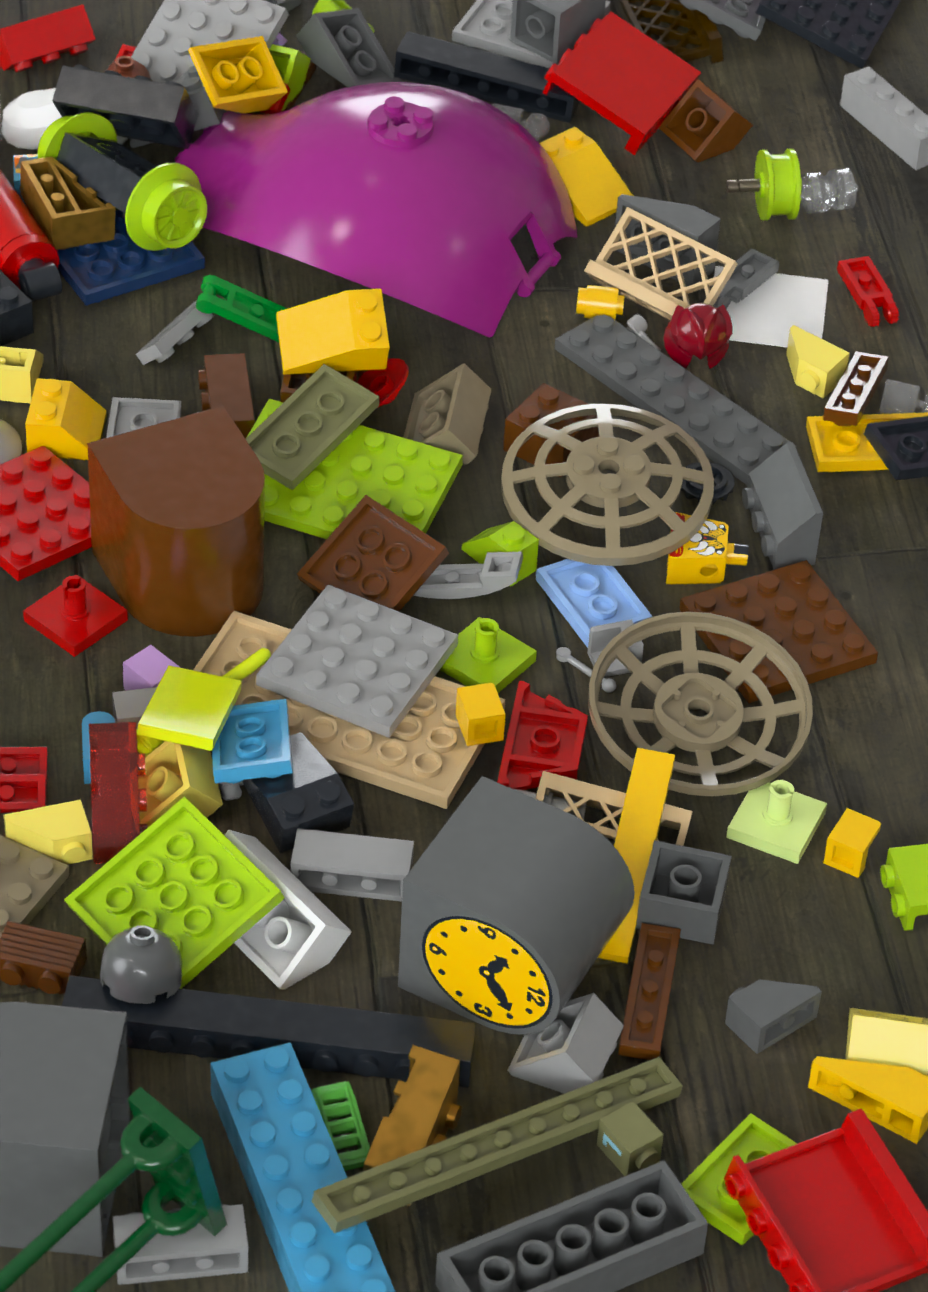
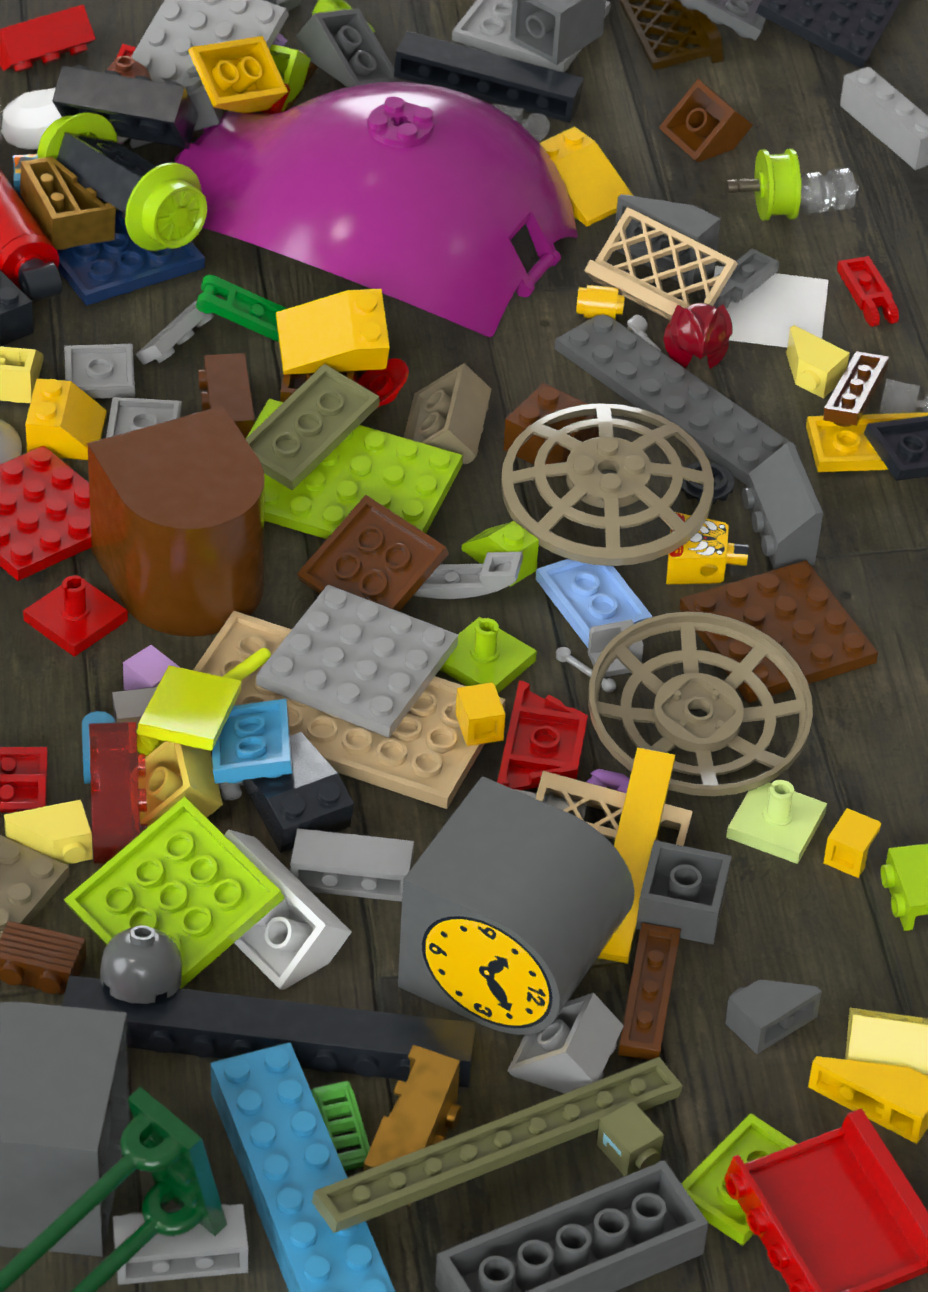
(101, 369): none -> light grey plate
(609, 779): none -> medium lavender arm
(623, 77): red panel -> none

